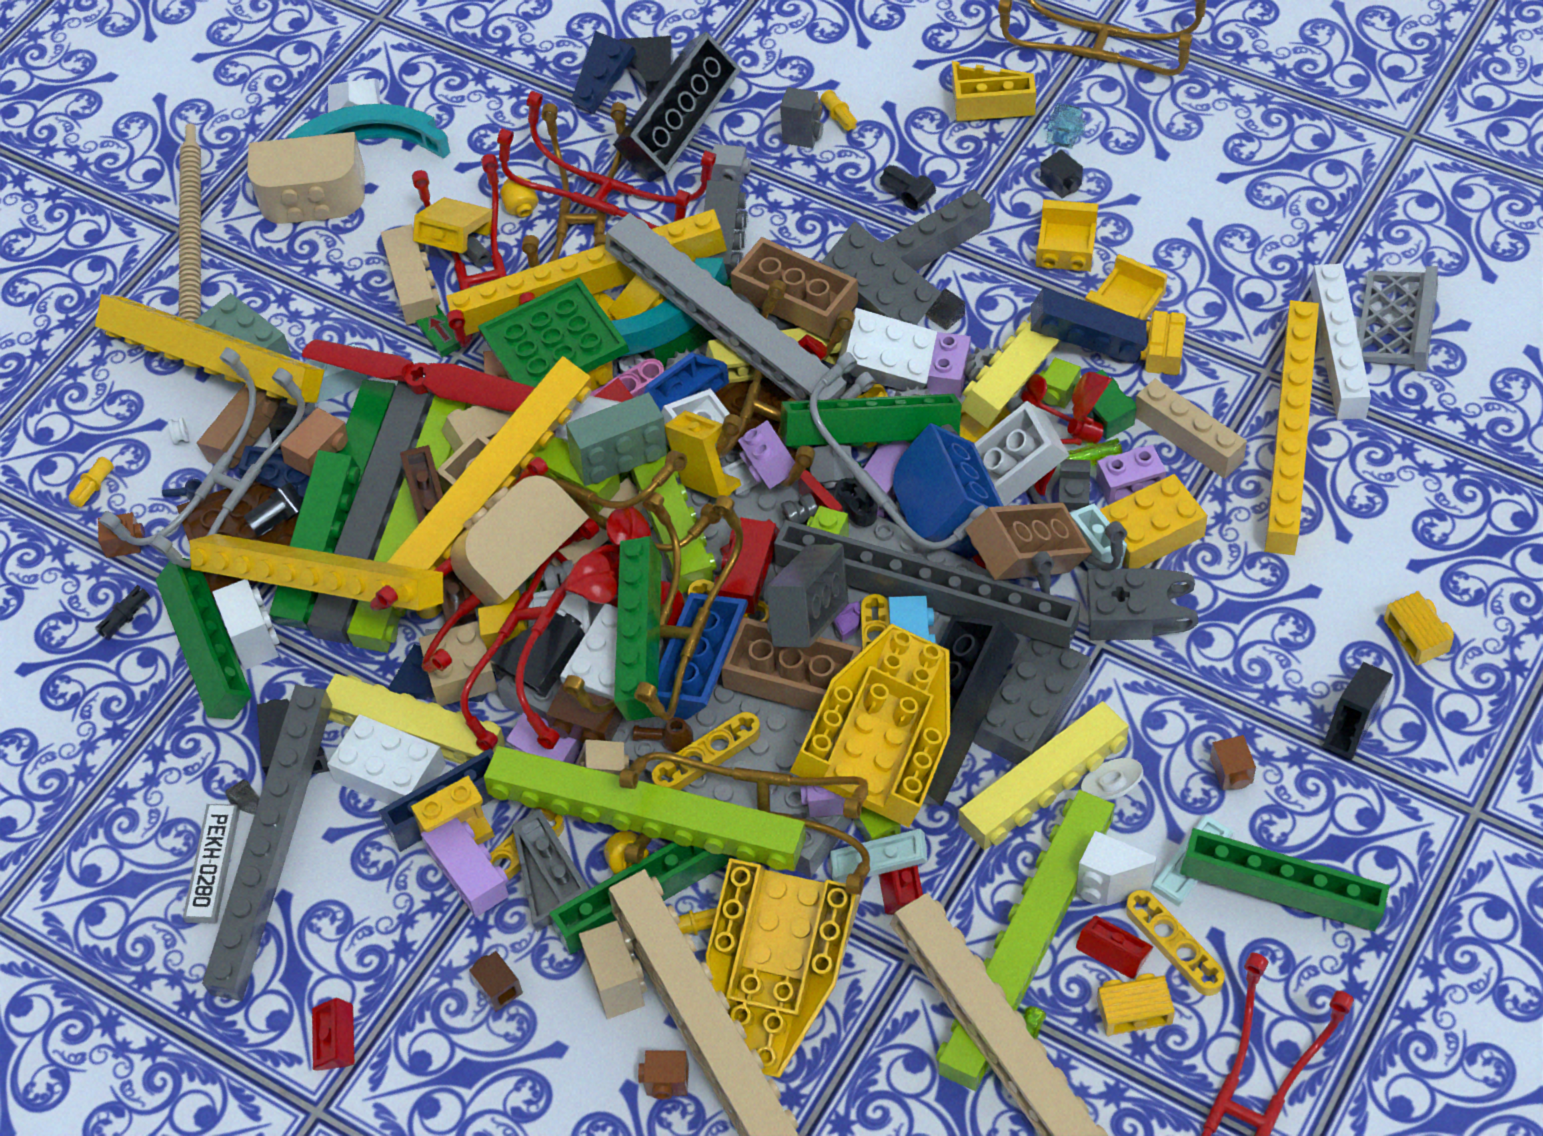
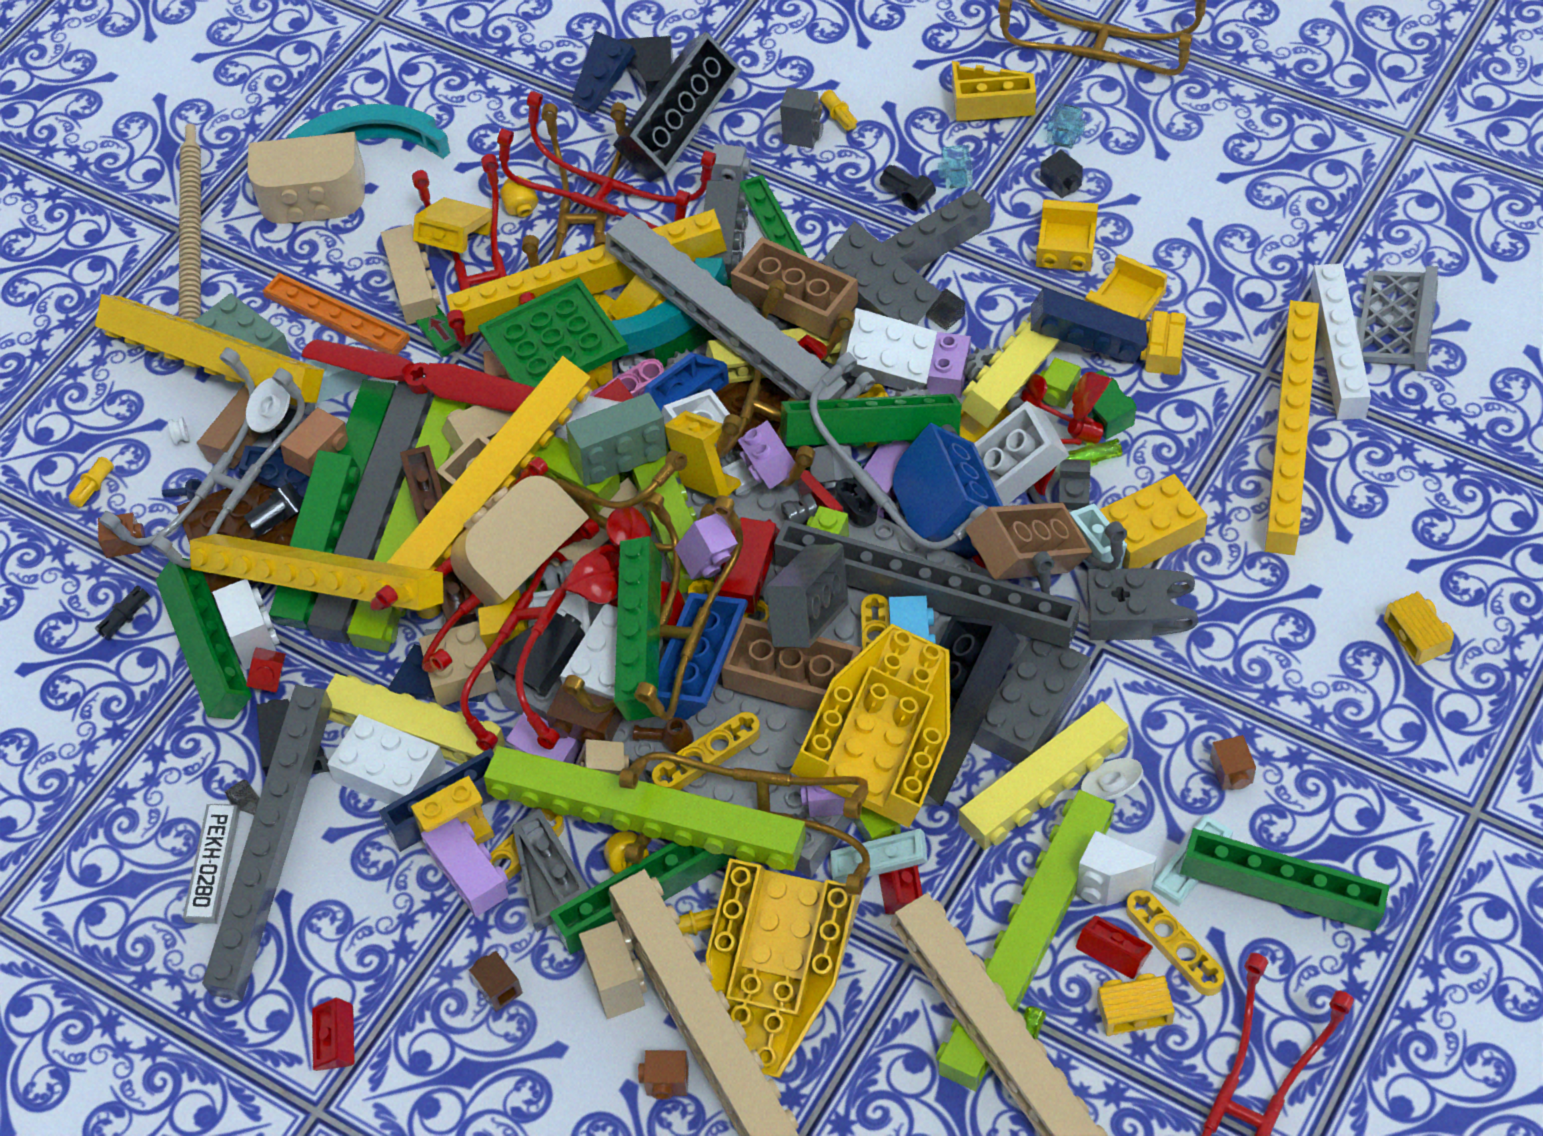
(266, 669): none -> red brick
(267, 406): none -> white dish
(336, 315): none -> orange tile
(353, 93): white slope -> none
(477, 252): dark grey bar -> none
(706, 546): none -> lavender brick
(769, 214): none -> green tile
(848, 620): medium lavender tile -> none
(955, 167): none -> clear light blue brick
(1129, 472): lavender brick -> none
(1190, 428): tan brick -> none
(1357, 710): black slope -> none

